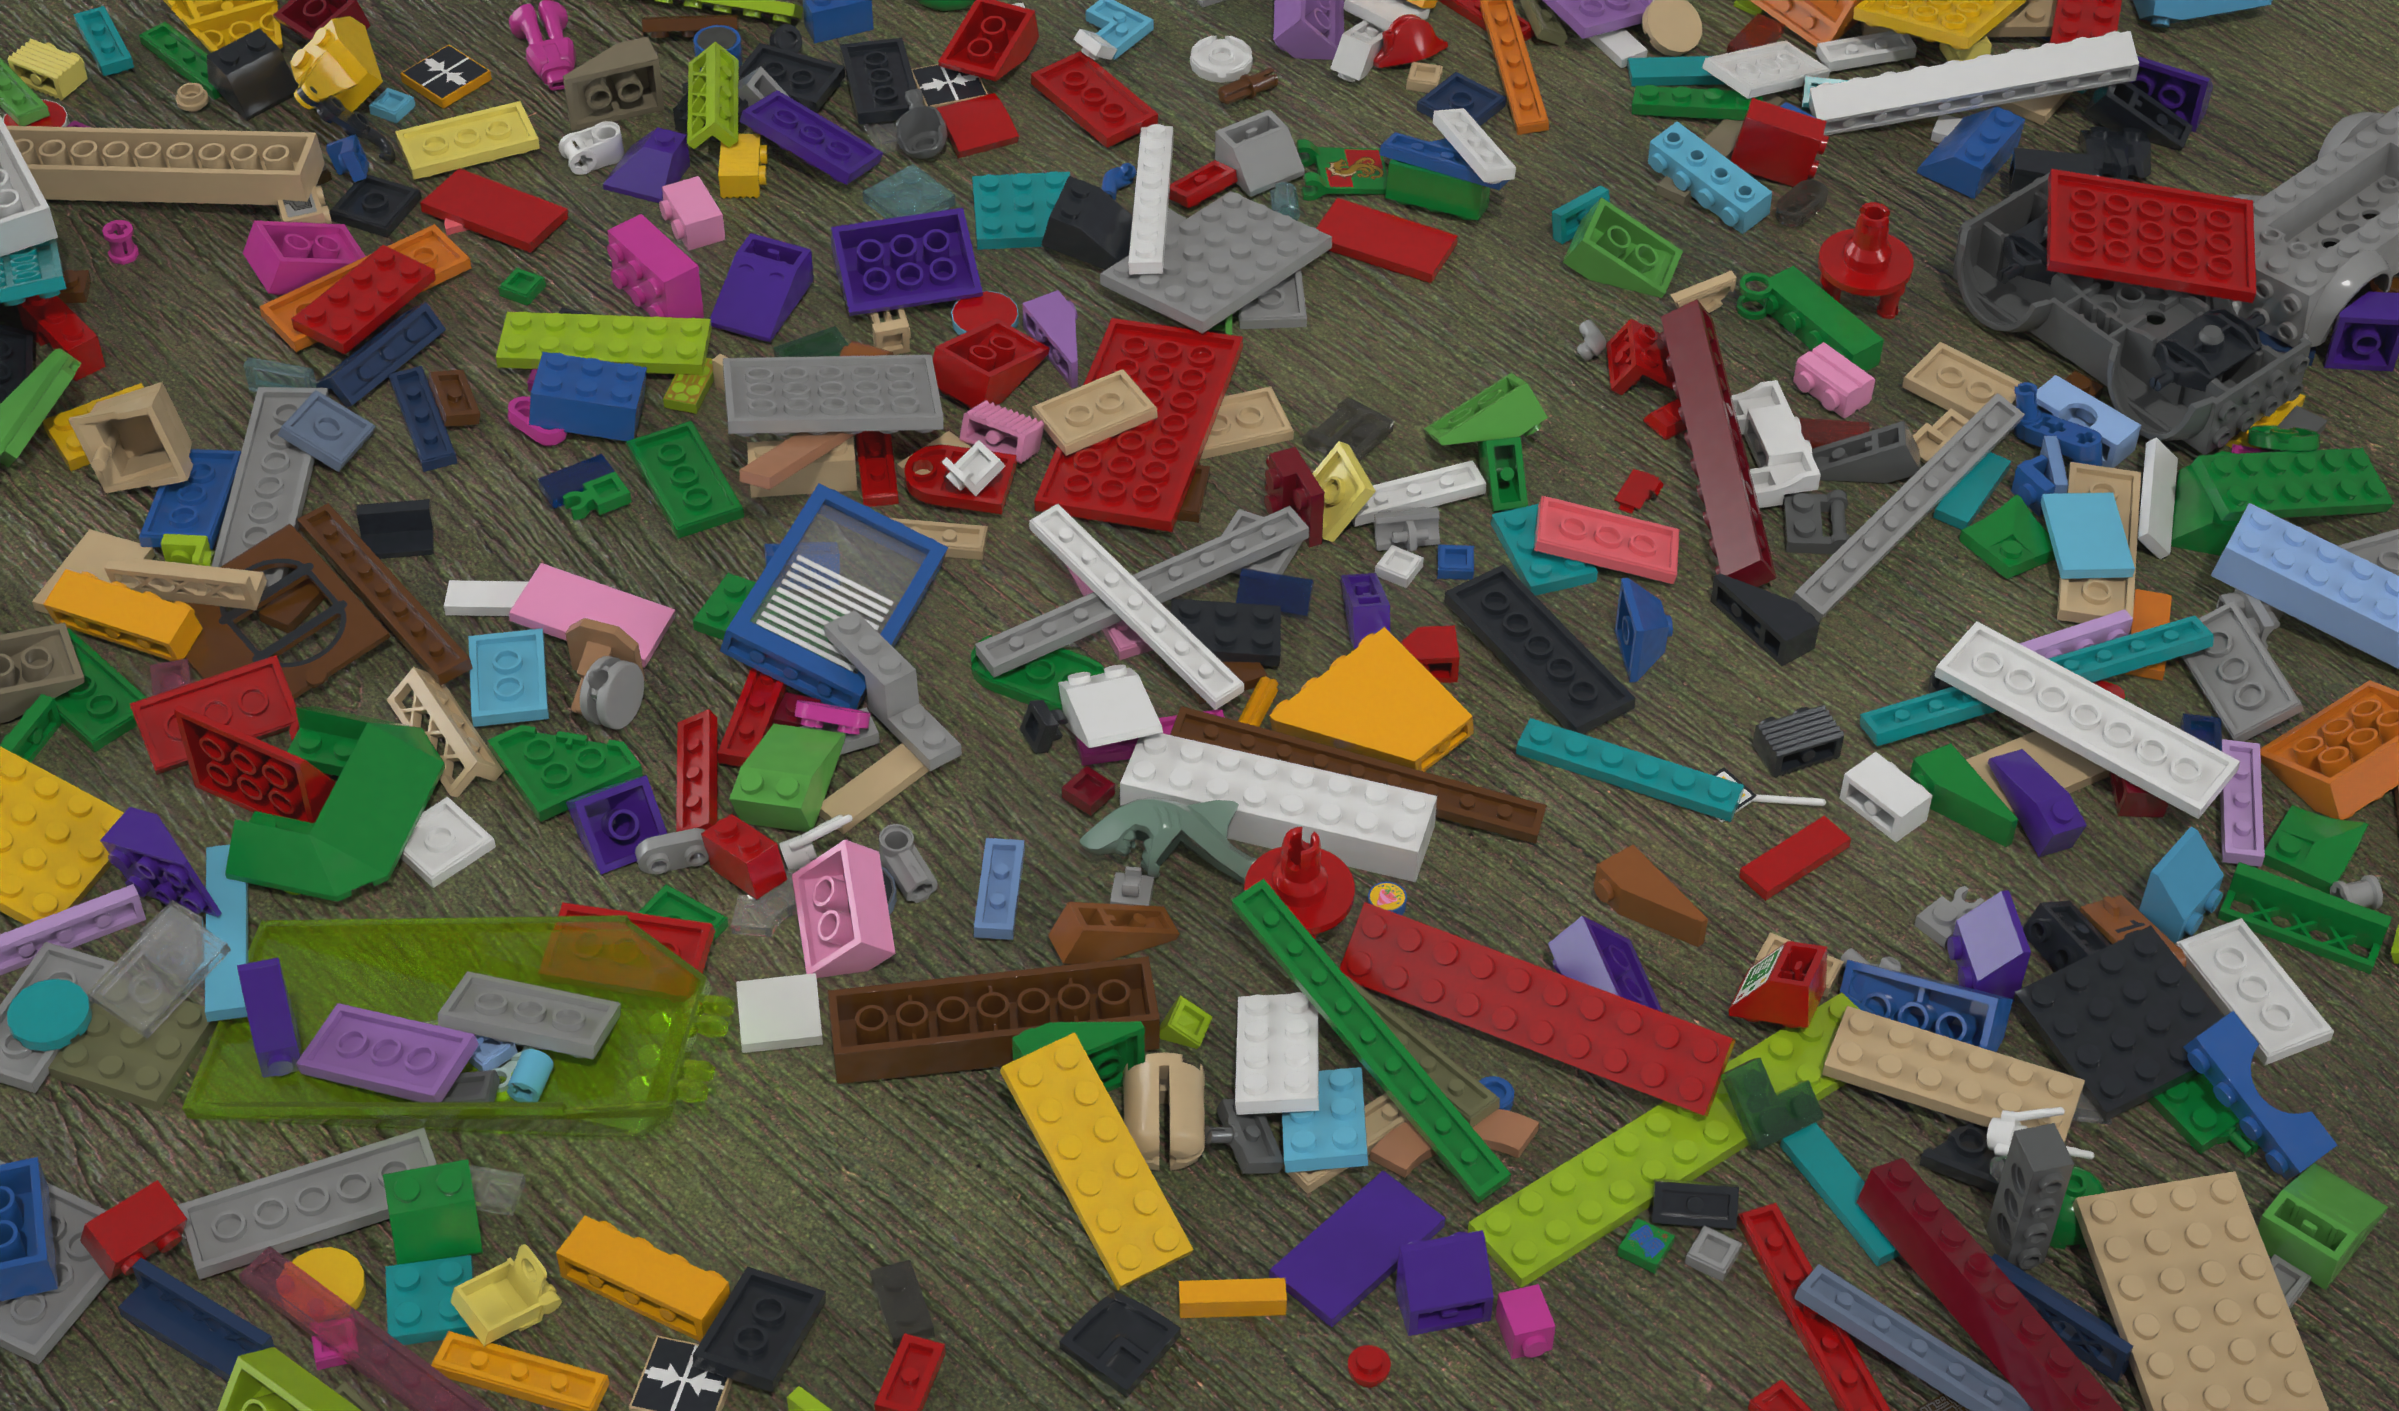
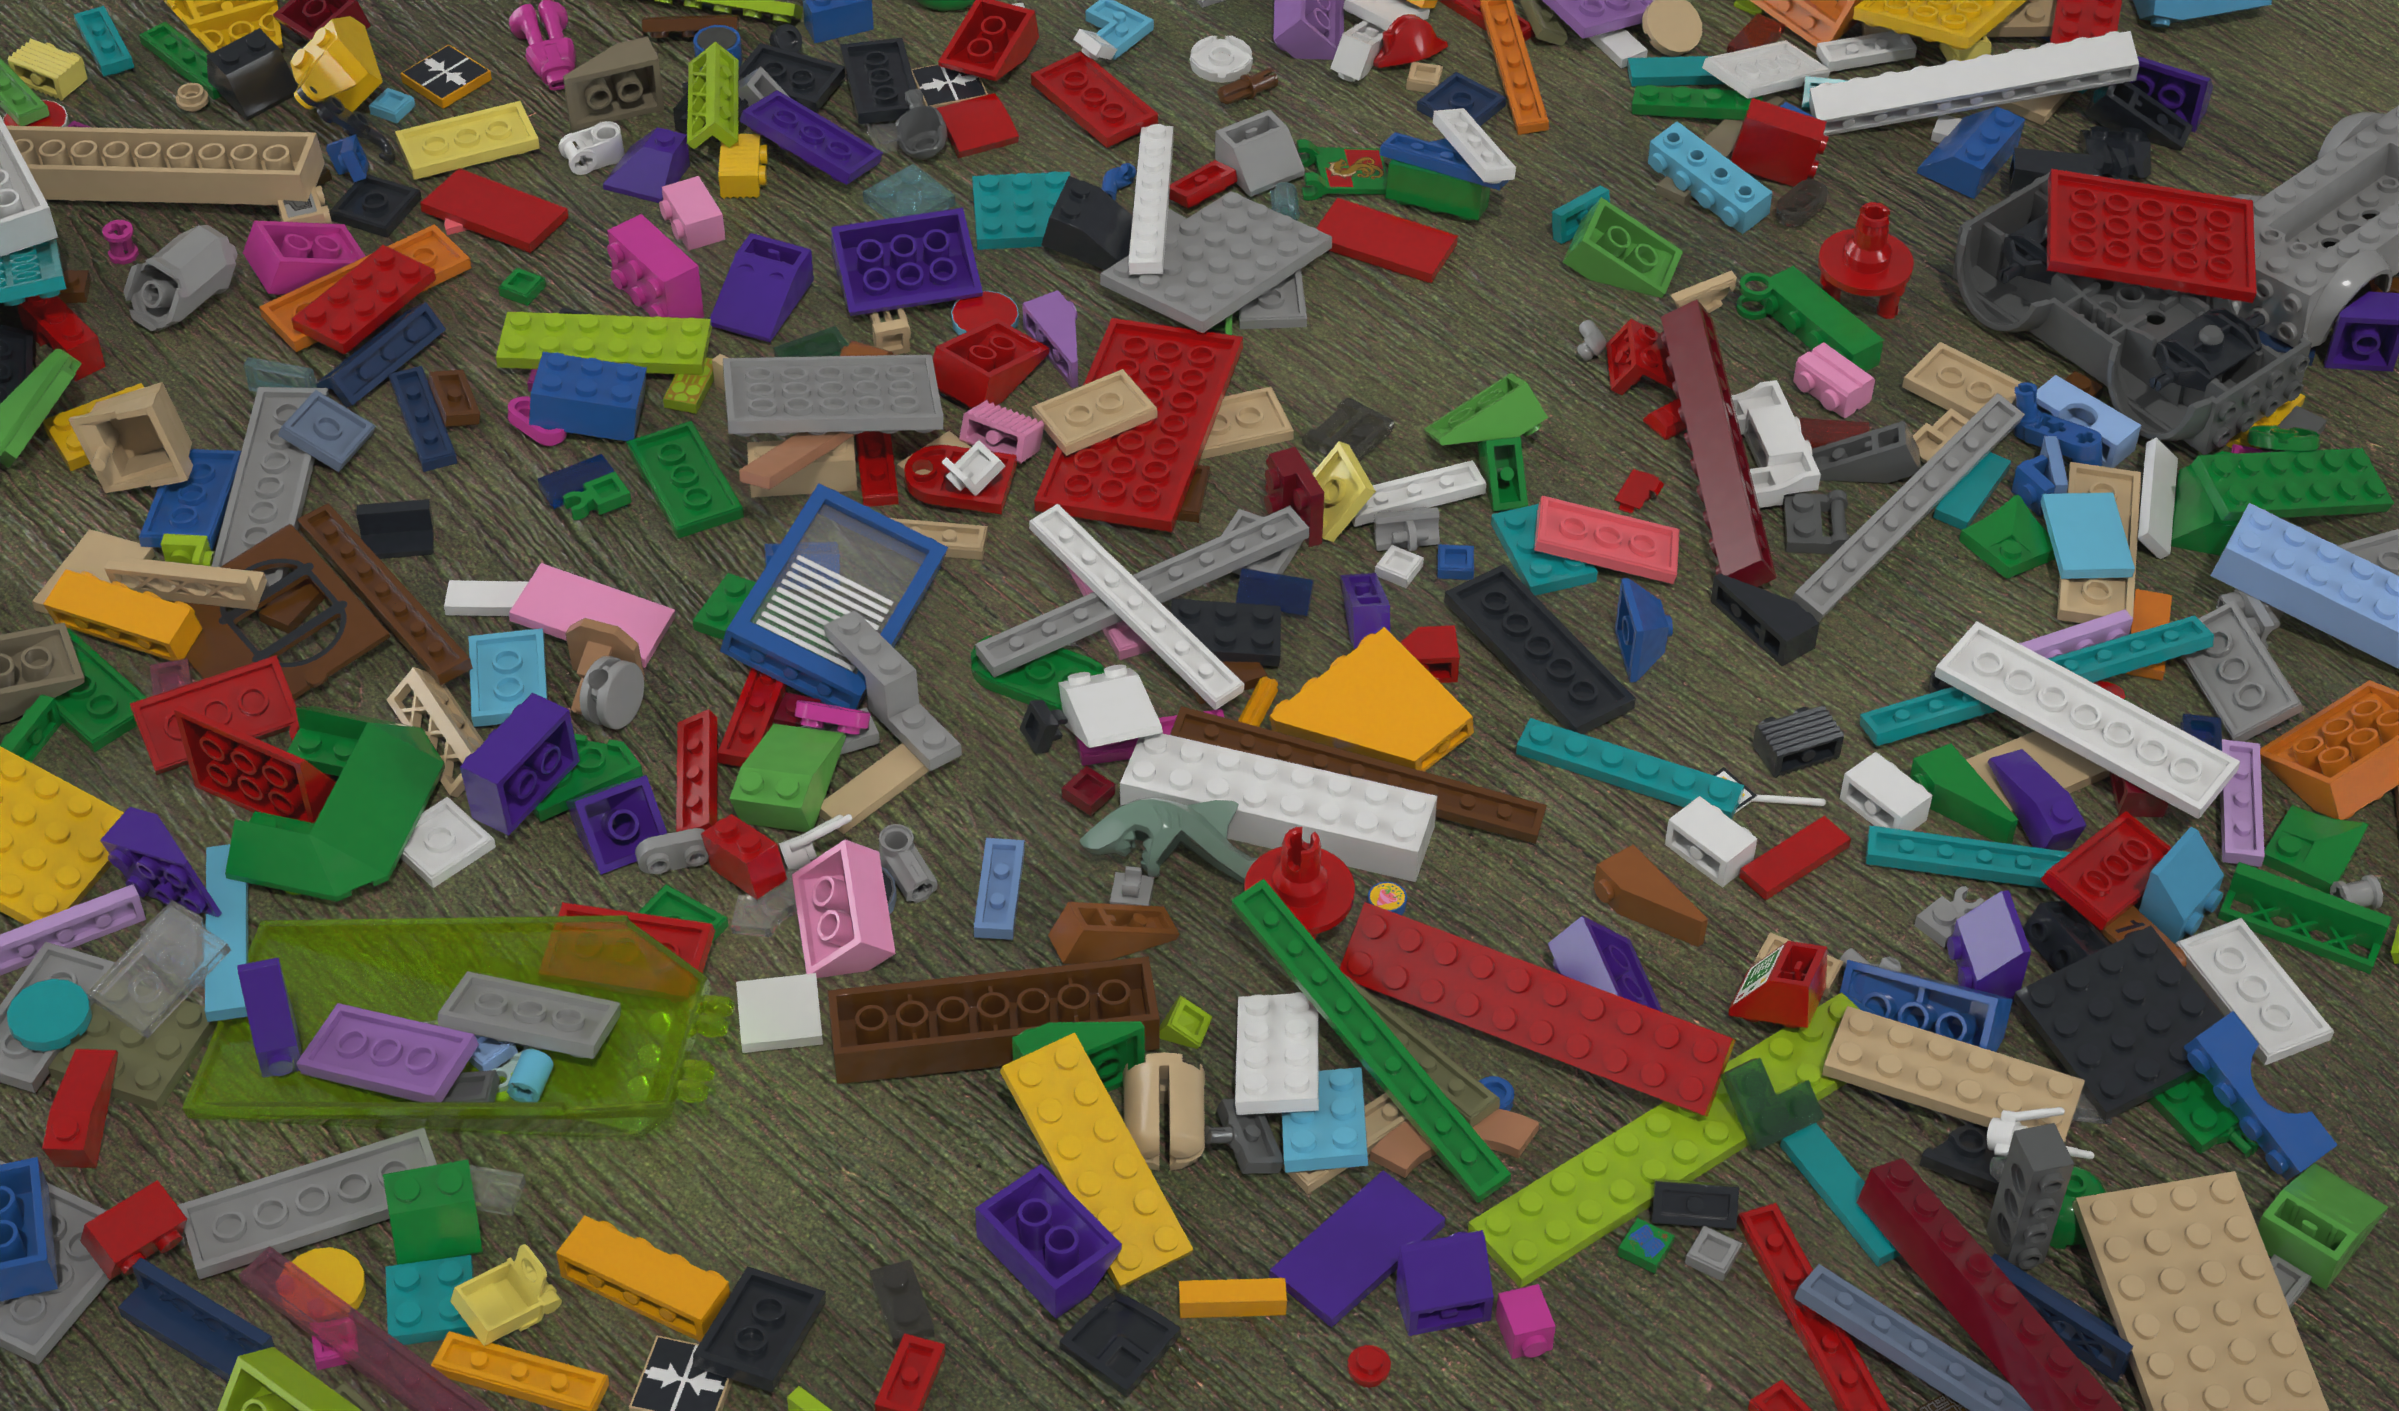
(80, 1109): none -> red slope
(180, 277): none -> light grey brick
(520, 763): none -> dark purple brick
(1047, 1239): none -> dark purple slope
(1710, 841): none -> white brick
(1960, 856): none -> teal plate
(2108, 870): none -> red tile

